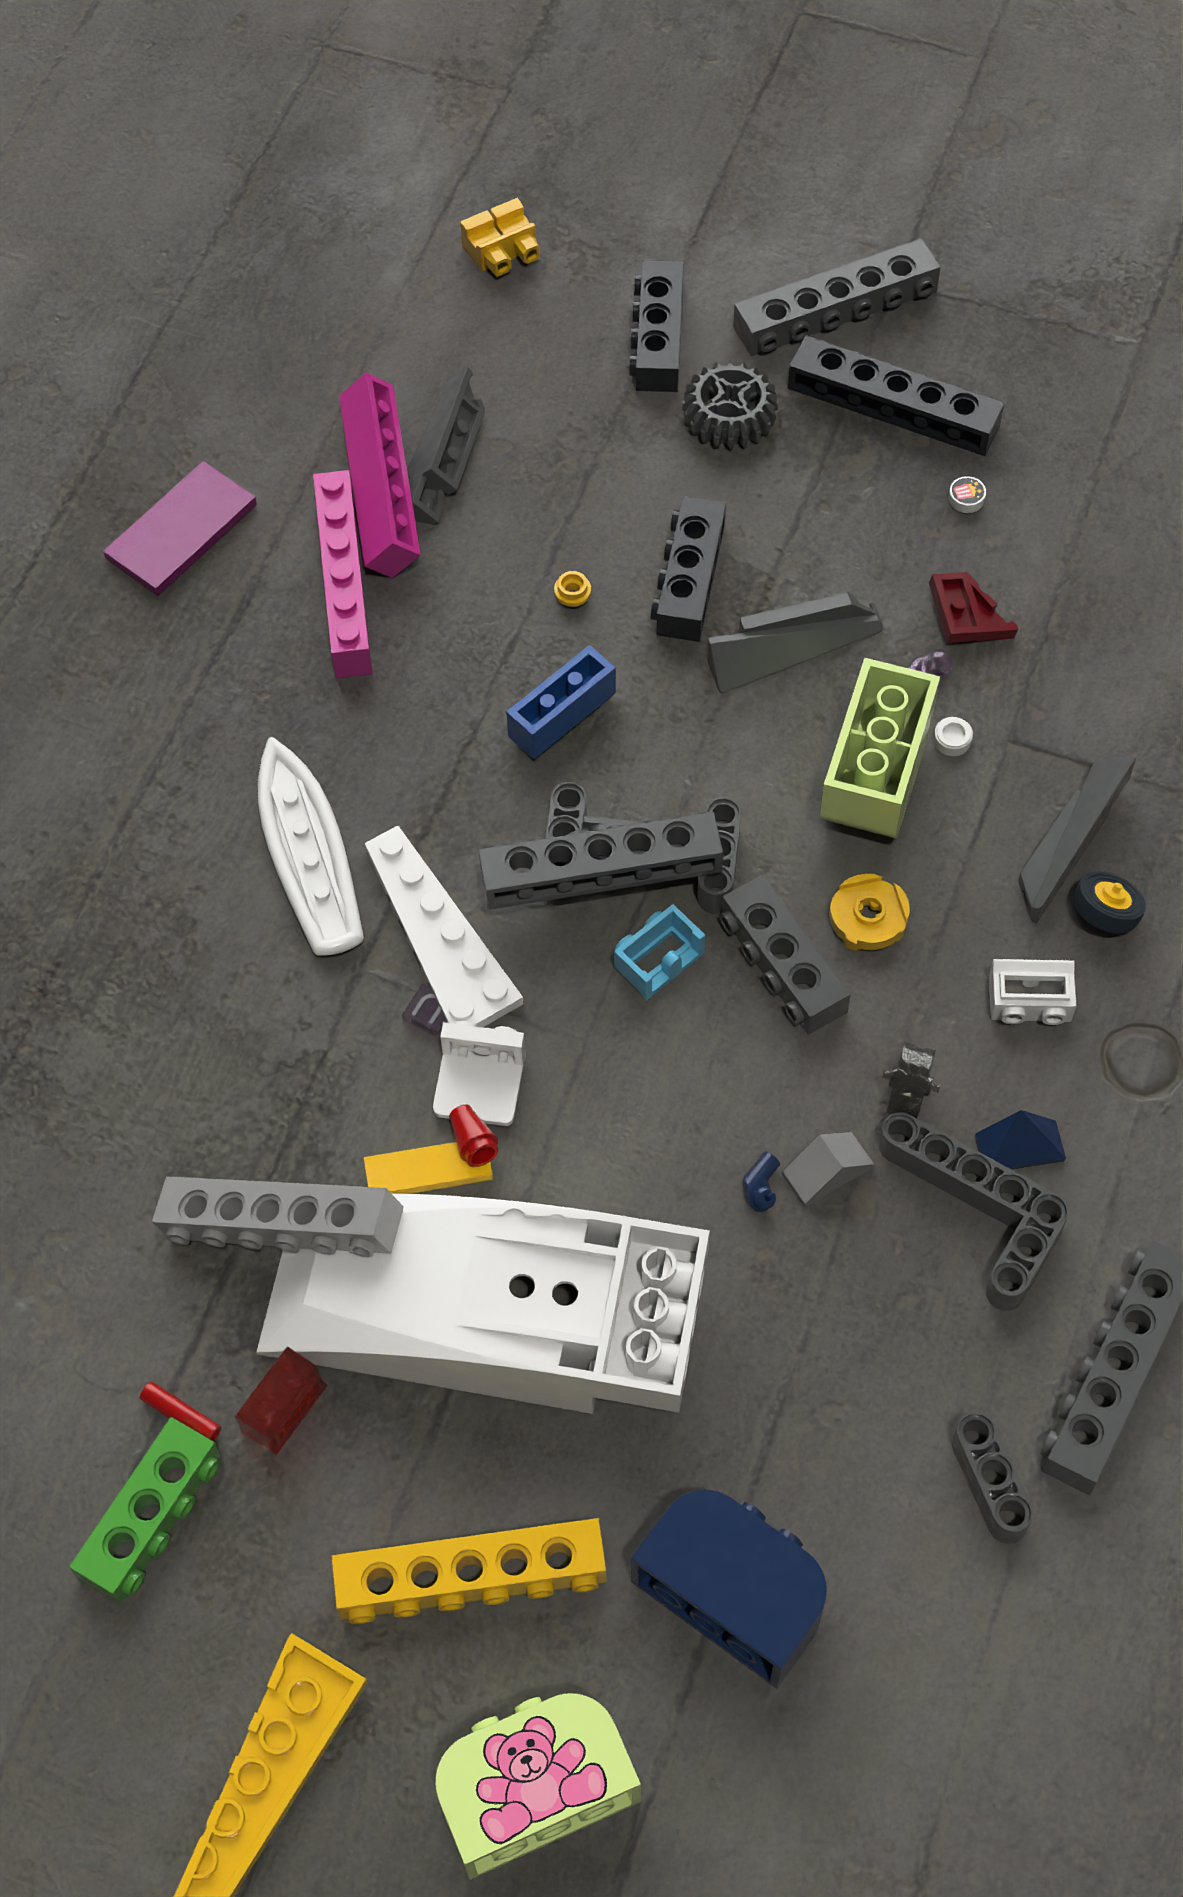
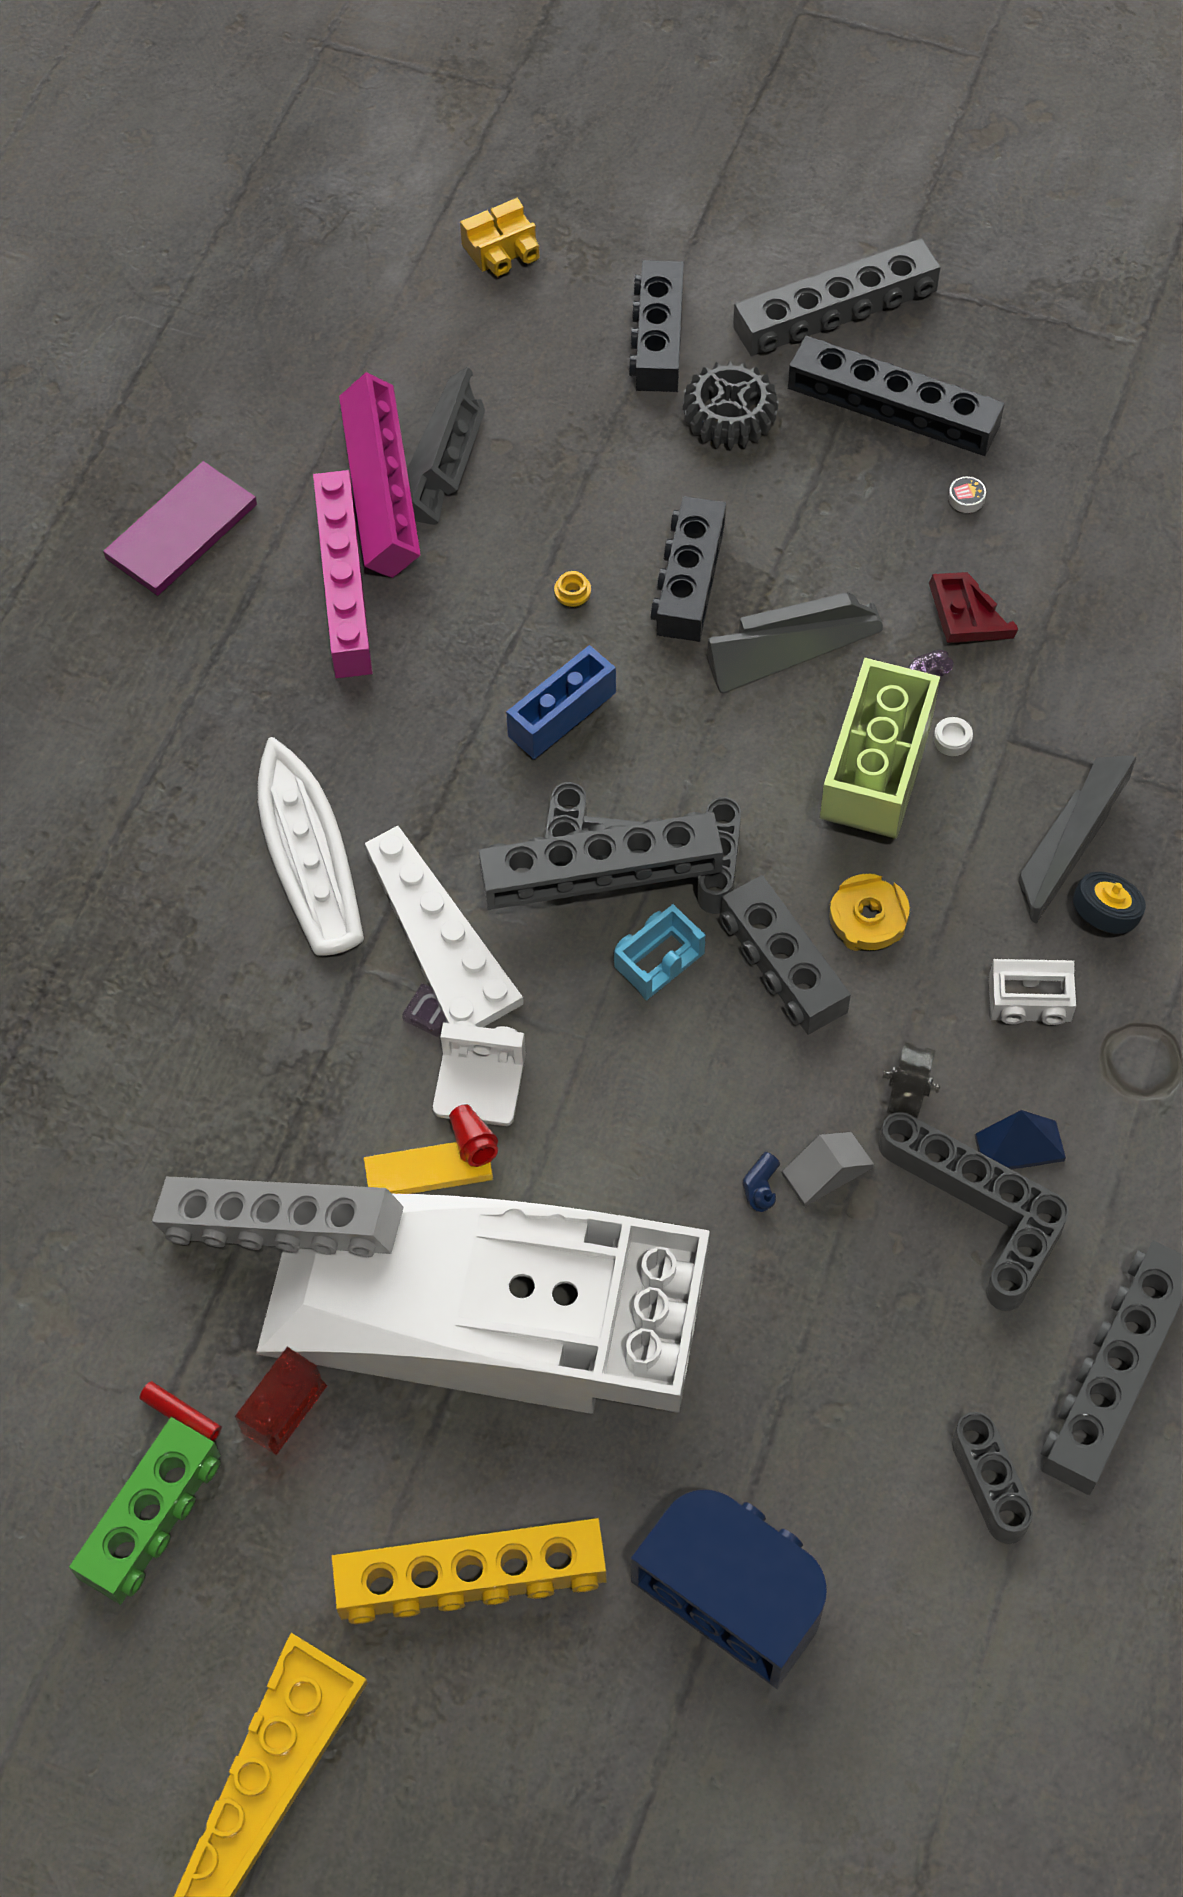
(533, 1779): brick -> none

